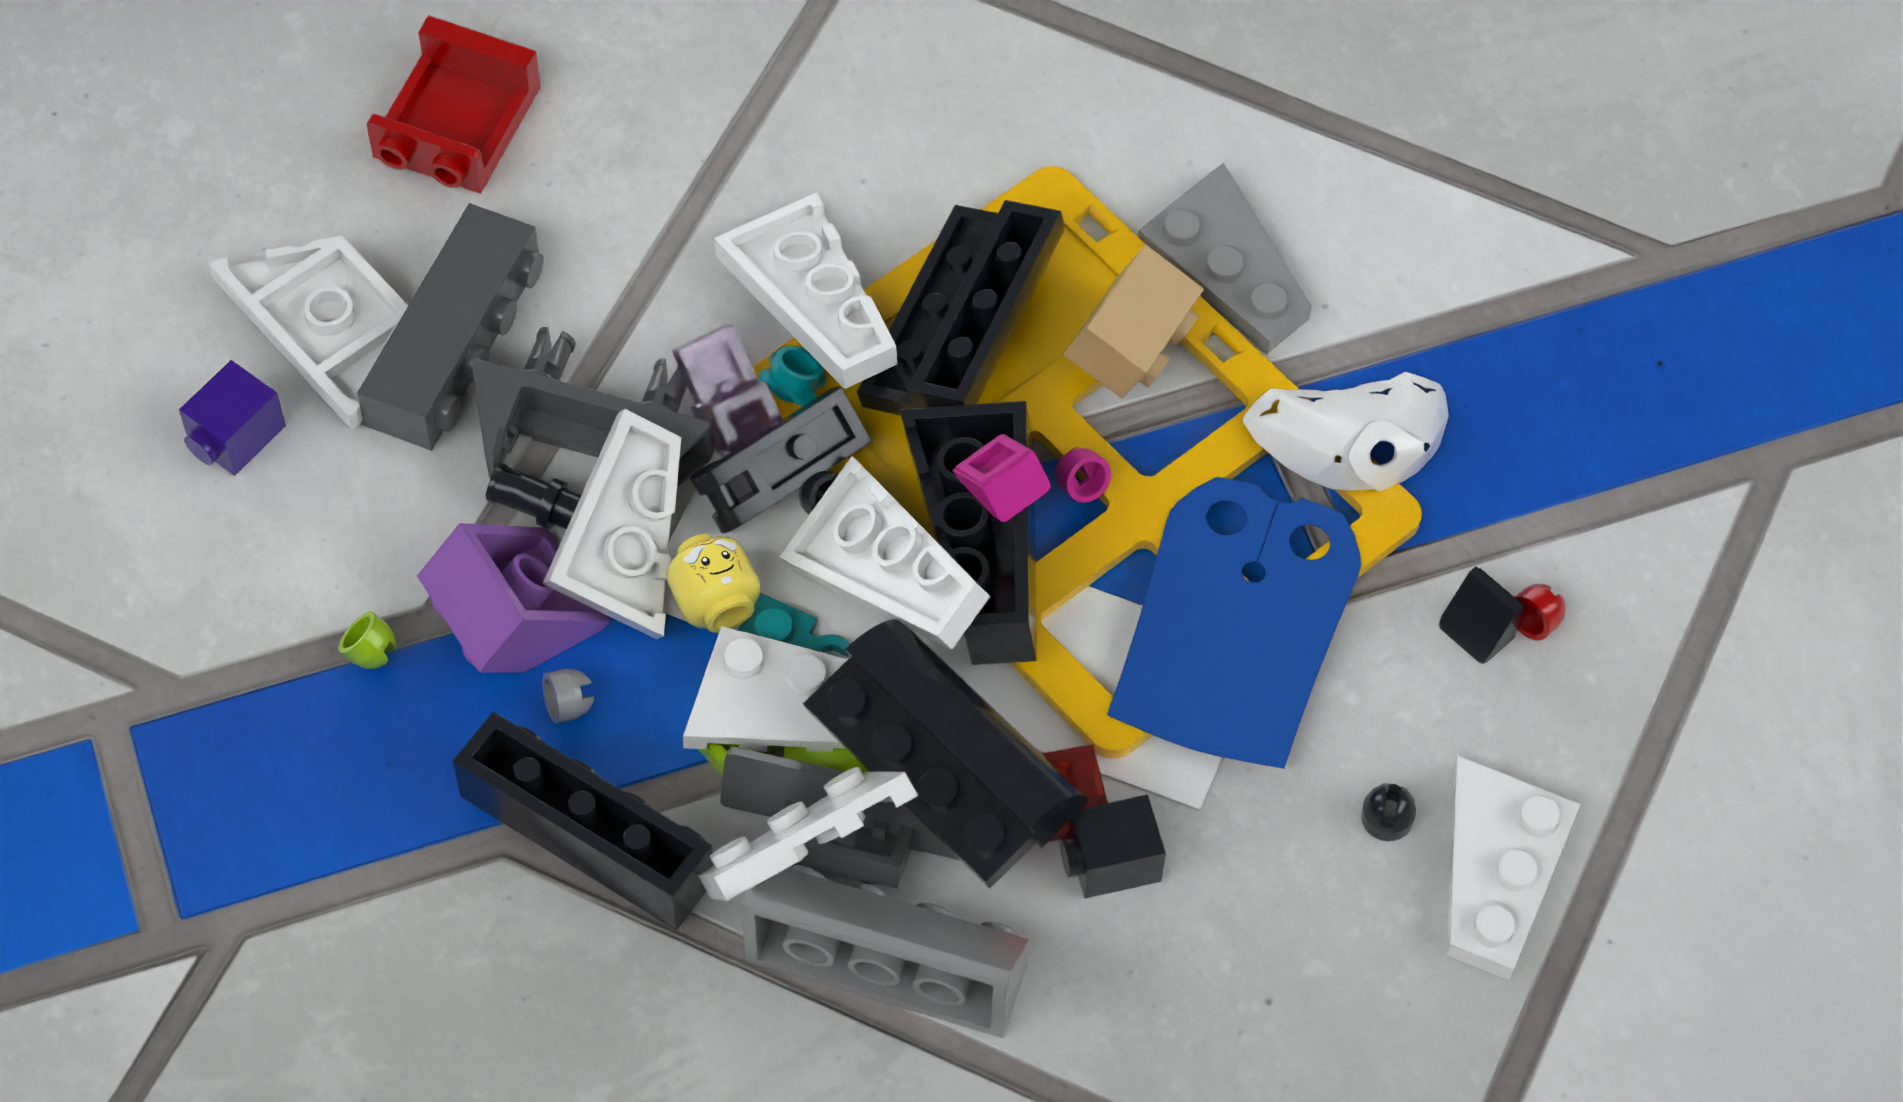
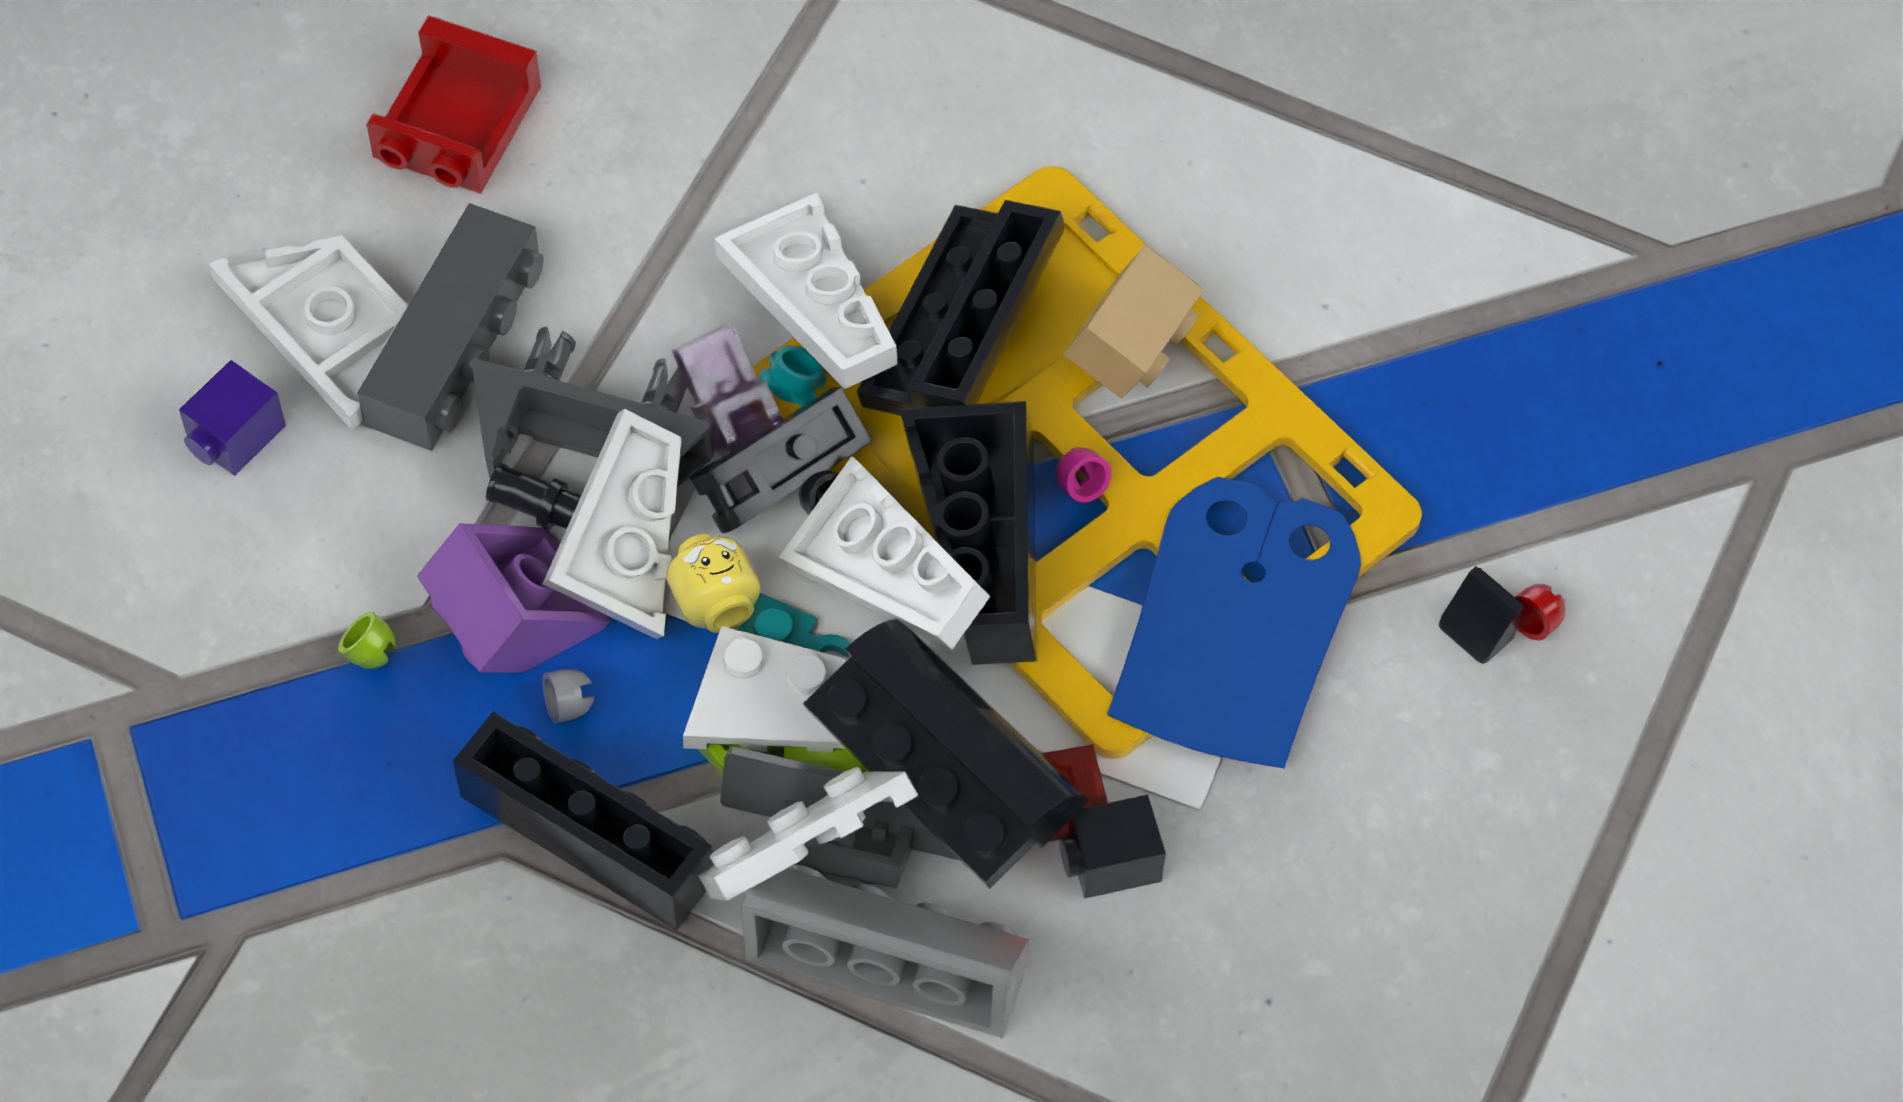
(1003, 477): dark pink slope -> none
(1228, 253): light grey wing -> none
(1349, 424): white piece -> none
(1373, 808): black hinge -> none
(1502, 862): white wing -> none

